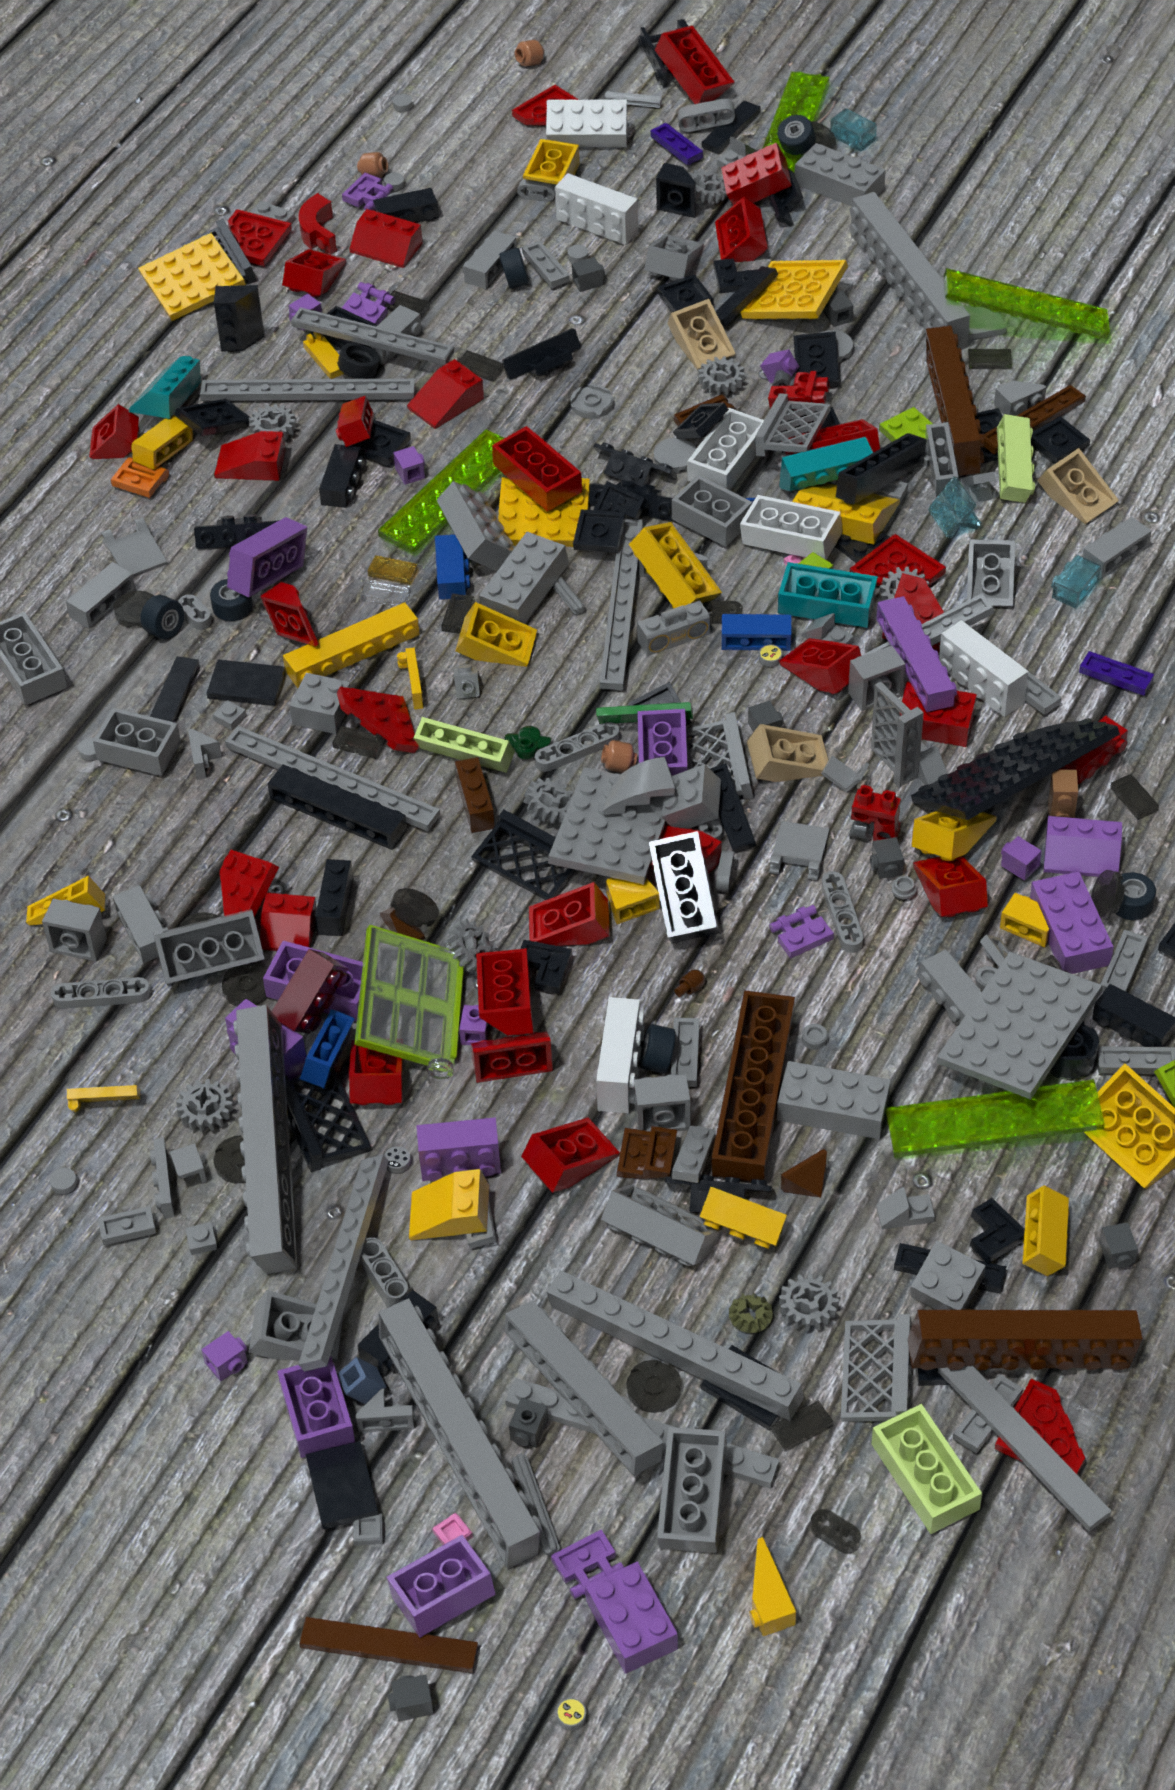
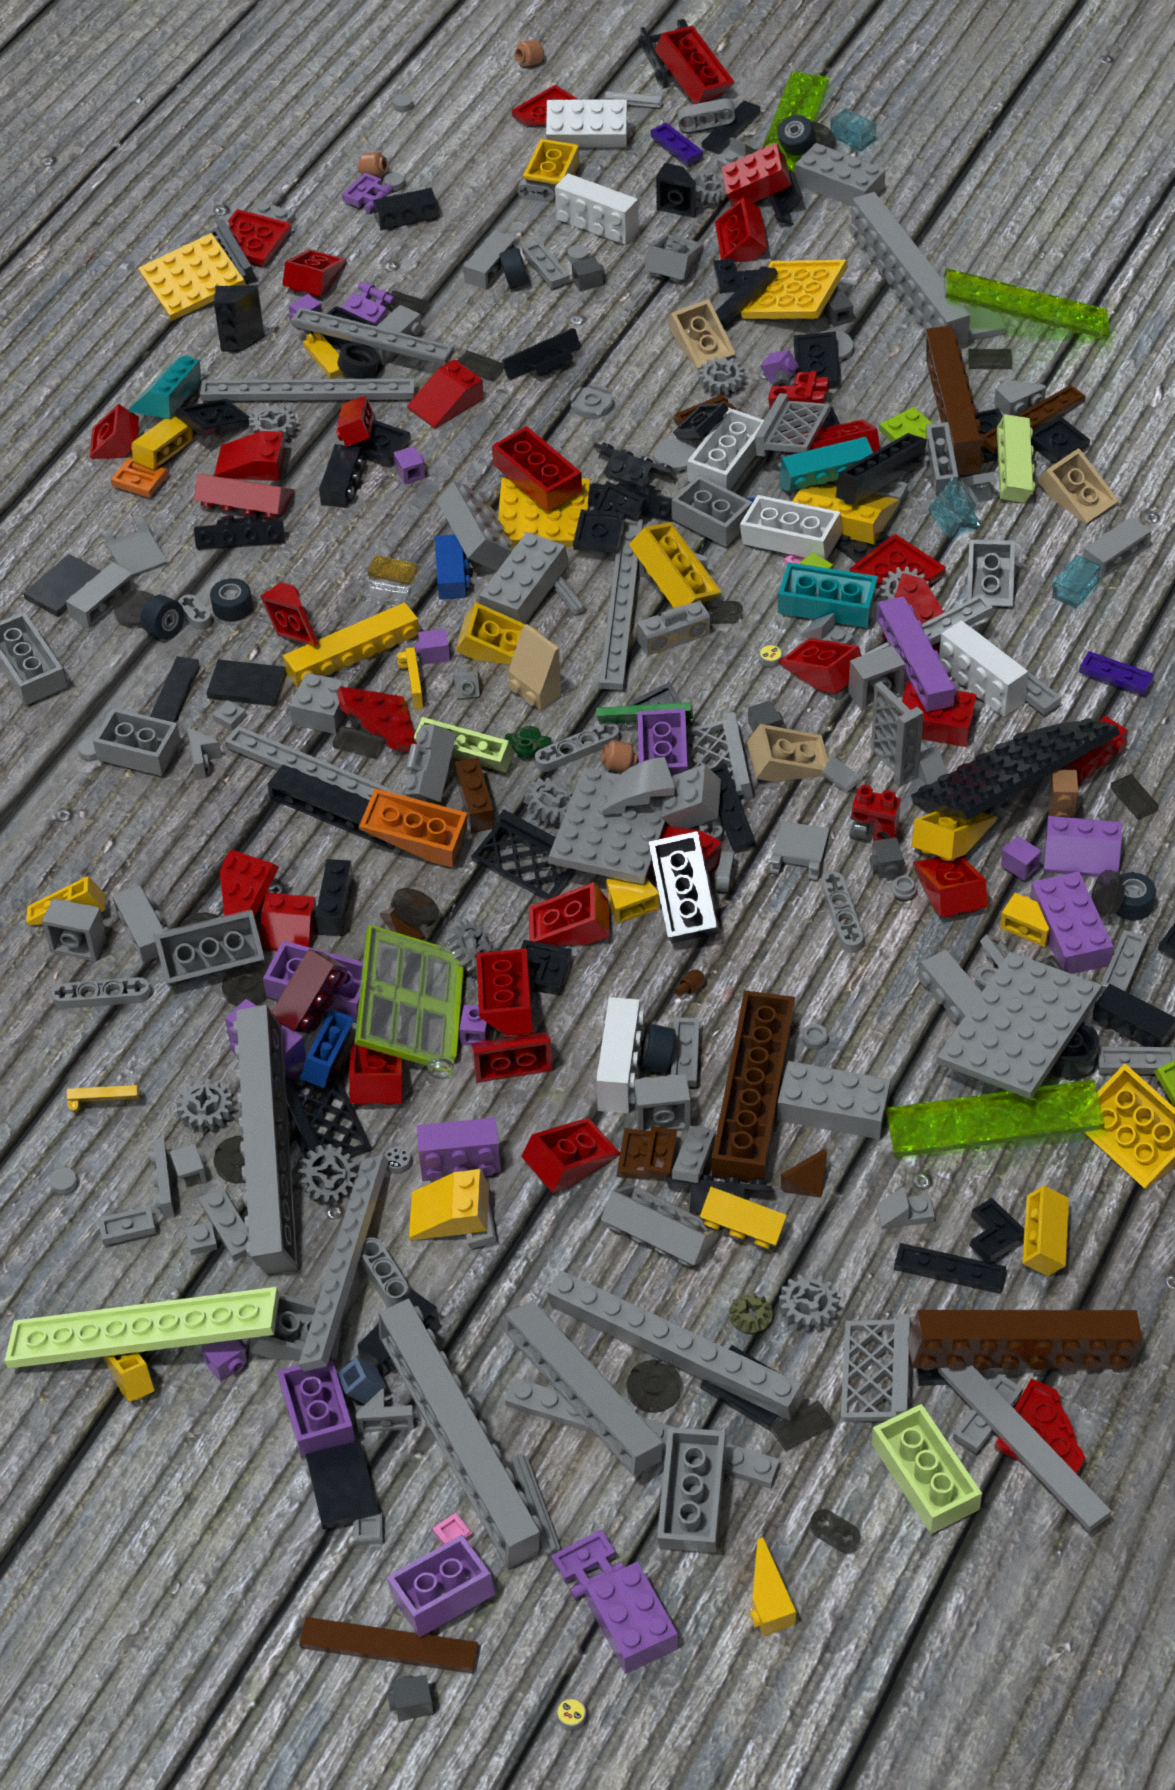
(59, 584): none -> black tile
(130, 1375): none -> yellow slope
(143, 1327): none -> yellowish green plate
(226, 1222): none -> light grey plate
(242, 494): none -> slope
(266, 557): medium lavender brick -> none
(312, 216): red arch -> none
(327, 1162): none -> light grey gear
(386, 238): red slope -> none
(416, 826): none -> orange slope
(422, 514): clear neon green plate -> none
(429, 763): none -> light grey piece
(433, 646): none -> medium lavender brick
(456, 611): clear smoke tile -> none
(528, 1423): dark grey brick -> none
(535, 669): none -> tan slope
(684, 293): black plate -> none
(755, 631): blue brick -> none
(804, 937): medium lavender plate -> none
(947, 1279): light grey brick -> none
(1118, 1246): dark grey brick -> none

